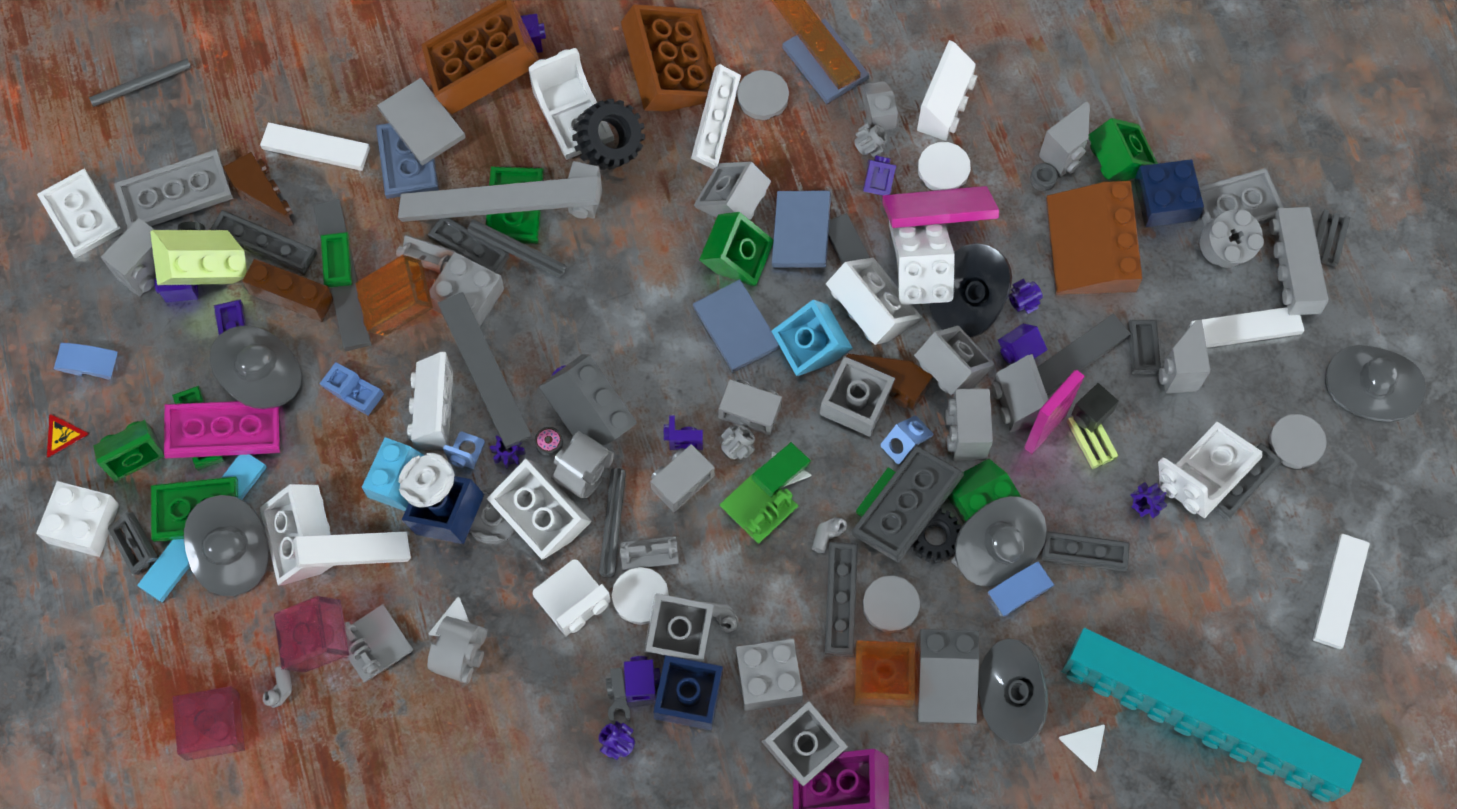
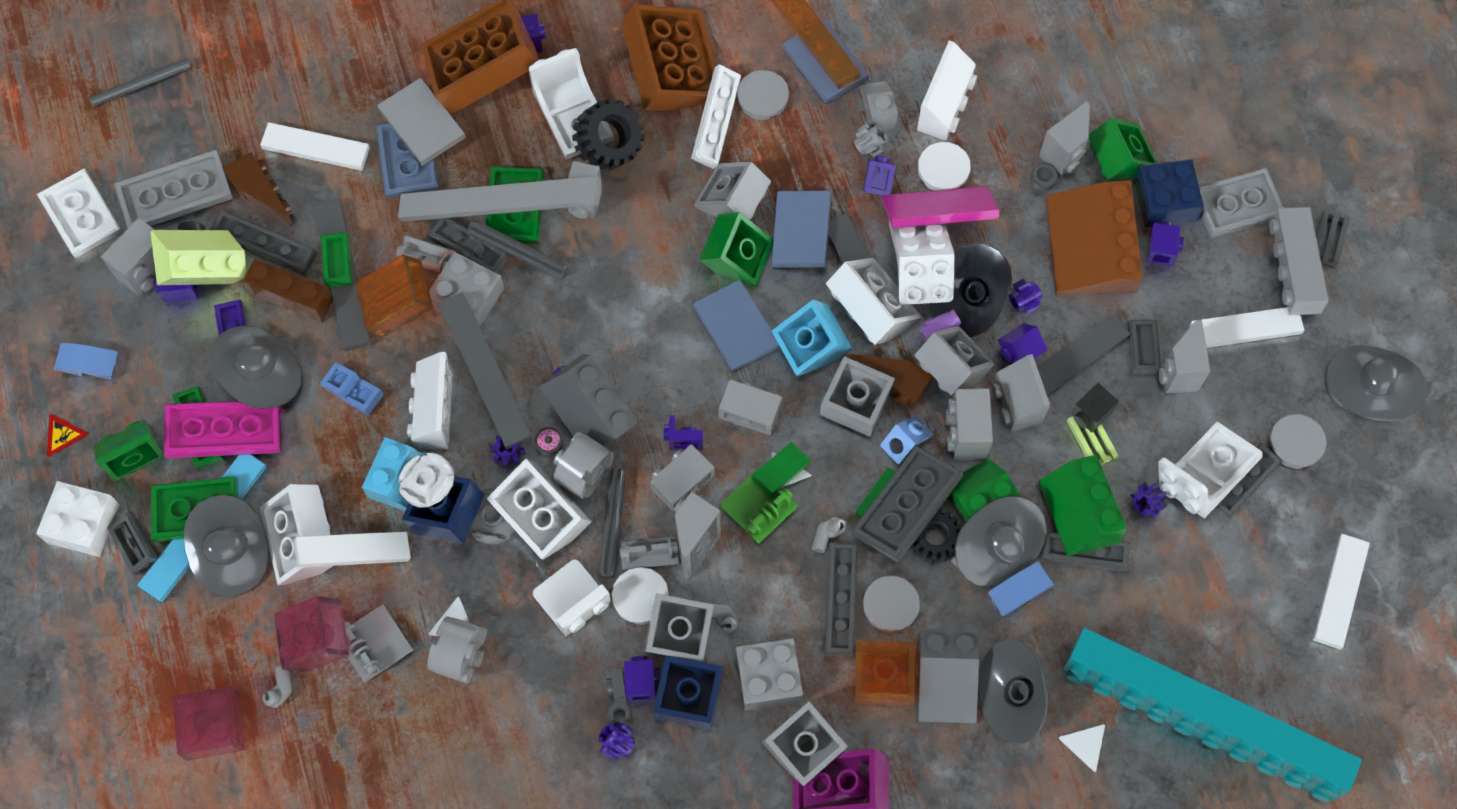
(460, 458): light blue bracket -> none
(696, 530): none -> light grey slope
(737, 442): light grey gear -> none
(939, 323): none -> medium lavender cone
(1054, 411): dark pink tile -> none
(1083, 506): none -> green slope
(1164, 244): none -> dark purple brick
(1245, 233): light grey brick -> none

